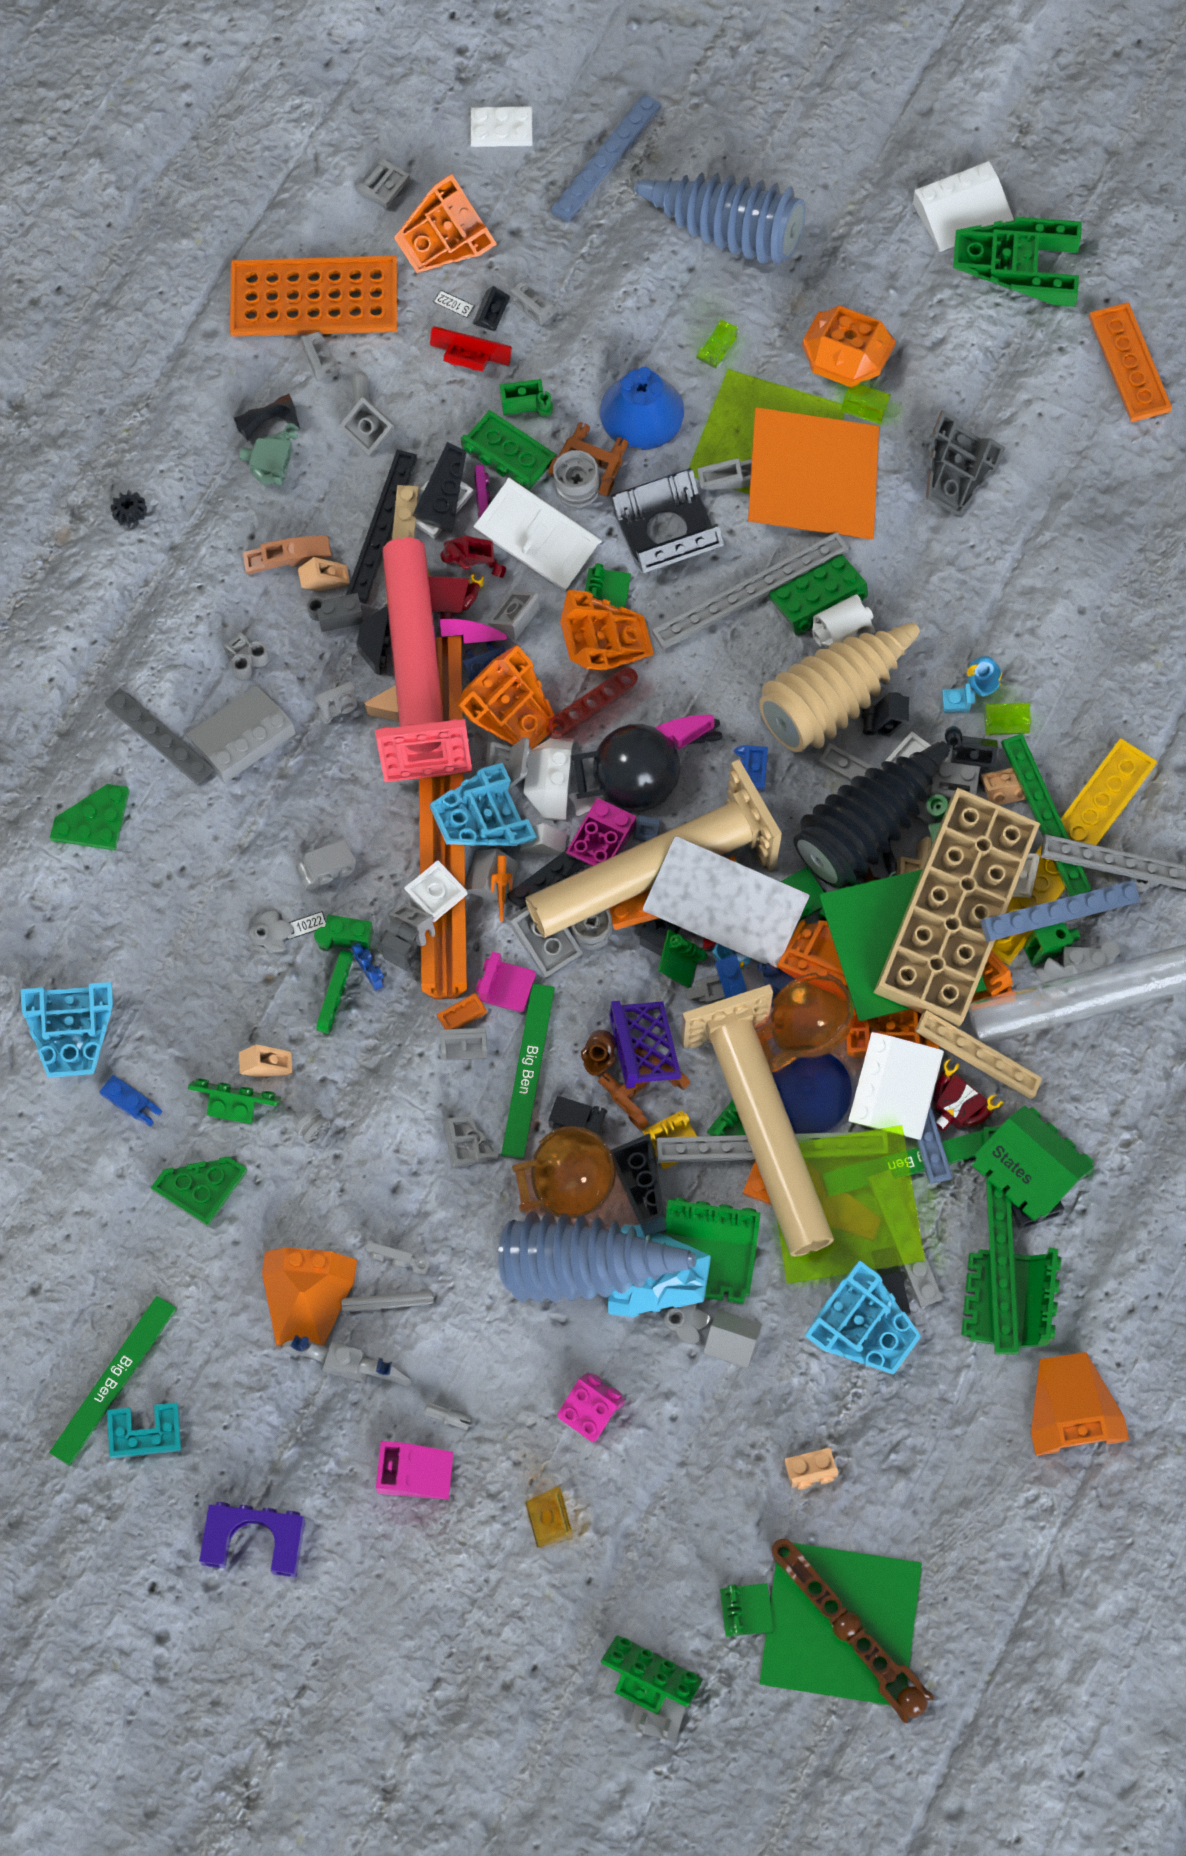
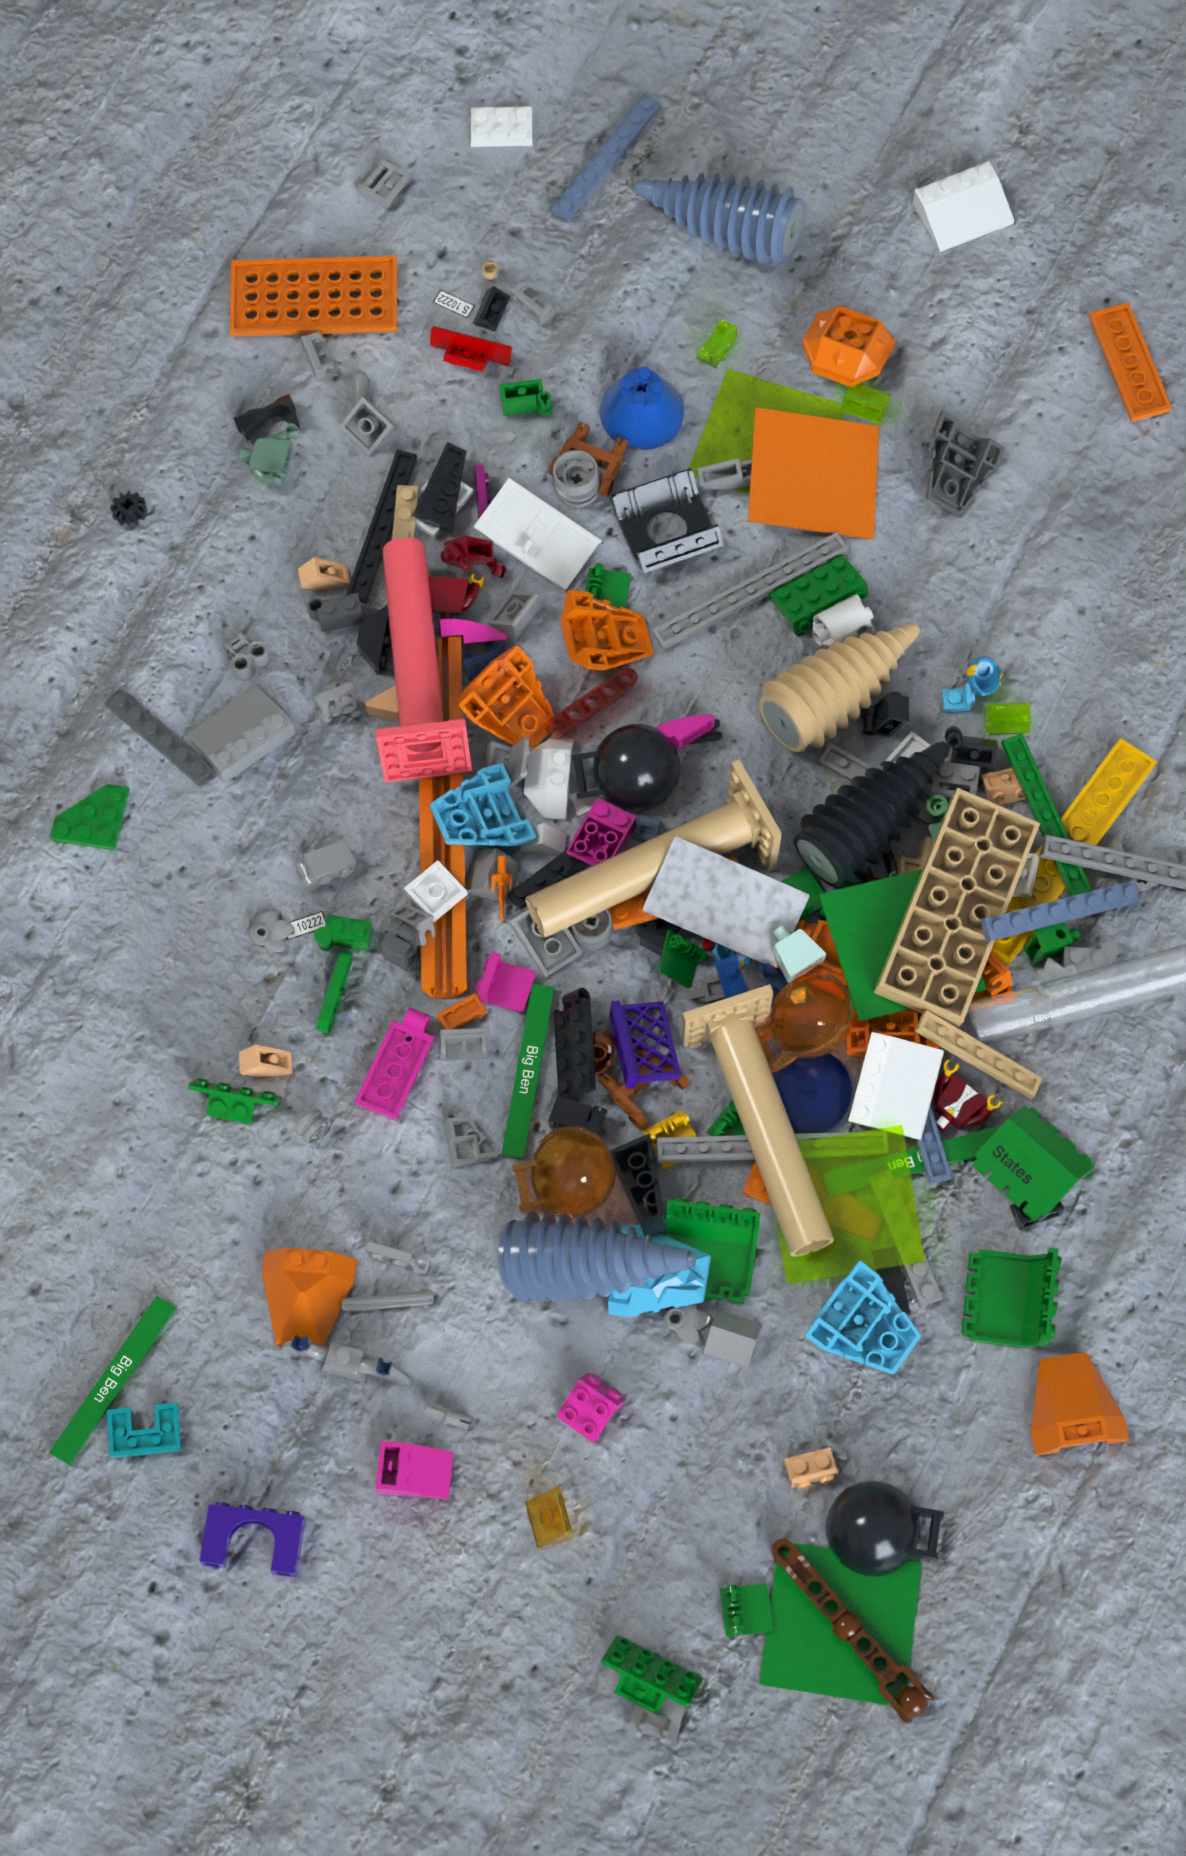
(68, 1026): medium azure wedge -> none
(128, 1099): blue hinge -> none
(200, 1186): green plate -> none
(286, 552): nougat slope -> none
(364, 959): blue plate -> none
(396, 1065): none -> dark pink hinge
(443, 229): orange wedge -> none
(489, 270): none -> tan hinge
(508, 450): green bracket -> none
(574, 1045): none -> black hinge
(754, 763): blue plate -> none
(796, 953): none -> light aqua torso
(878, 1528): none -> black windscreen
(1001, 1265): green plate -> none
(1009, 256): green wedge -> none

